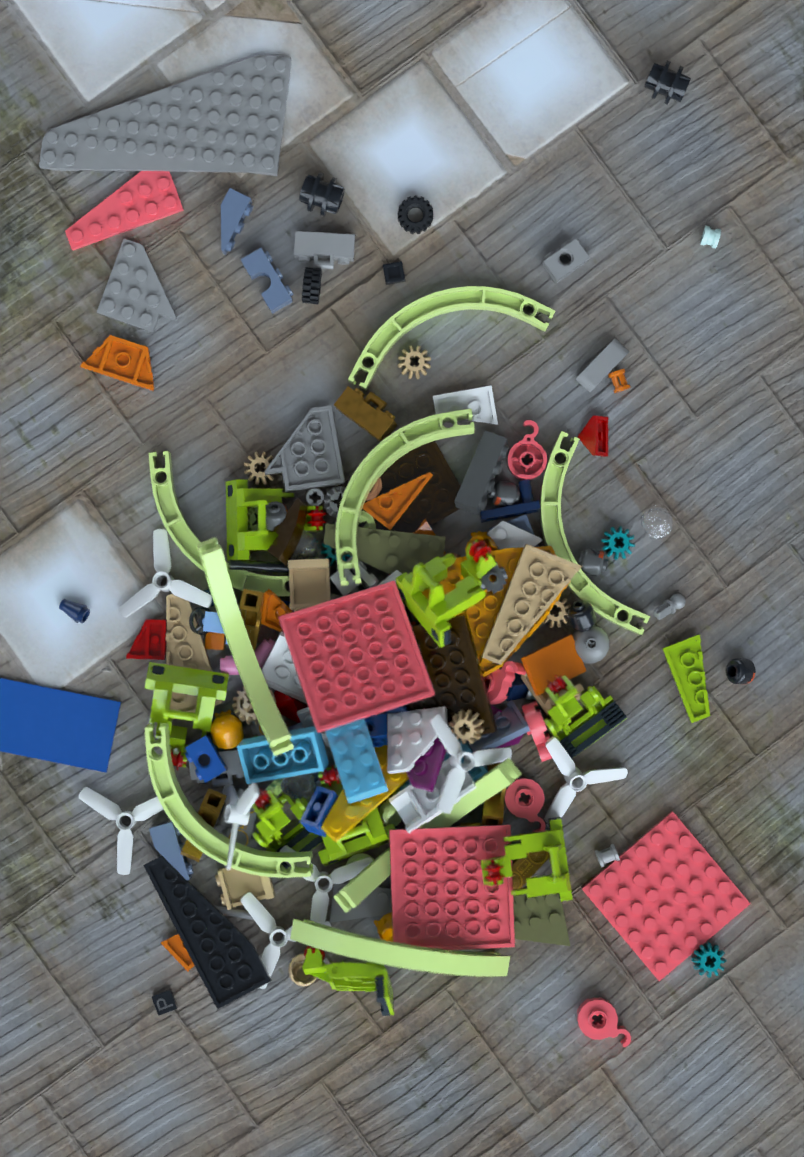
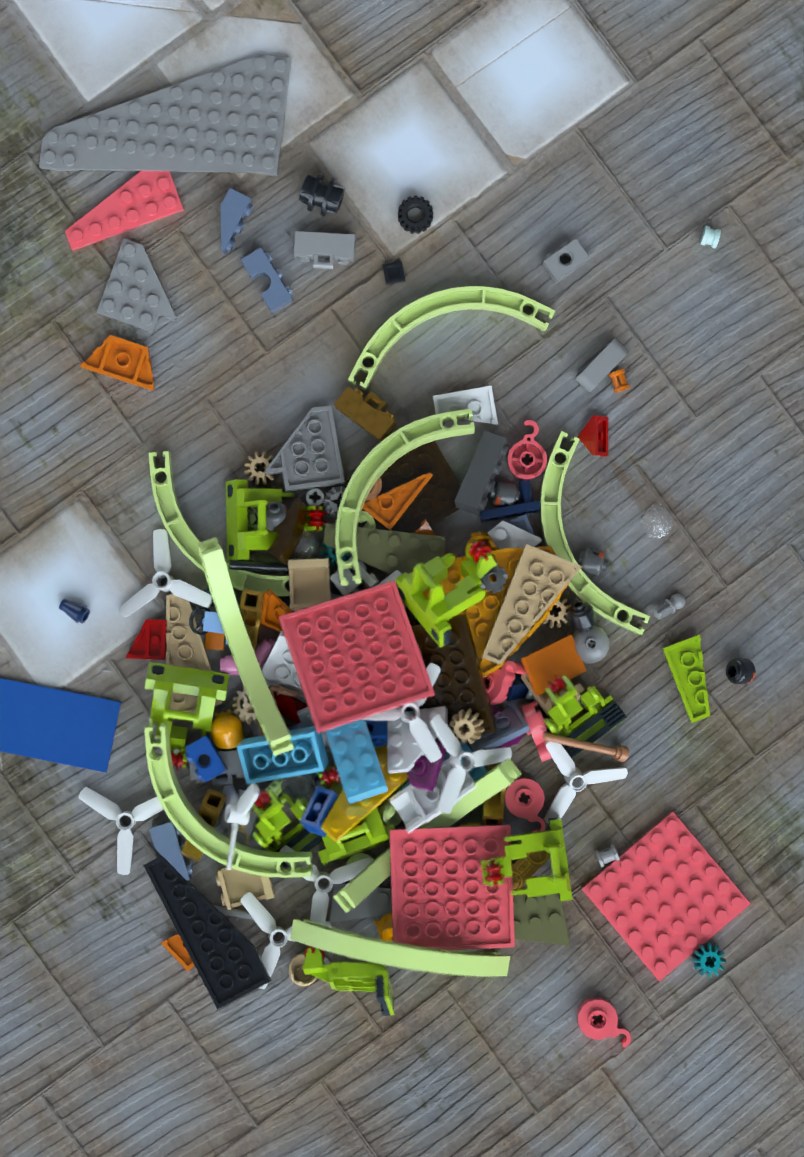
(164, 1002): black tile -> none
(279, 690): none -> nougat piece
(311, 285): black tyre -> none
(407, 362): tan gear -> none
(416, 725): none -> white piece
(618, 752): none -> nougat piece
(625, 542): teal gear -> none
(667, 82): black piece -> none

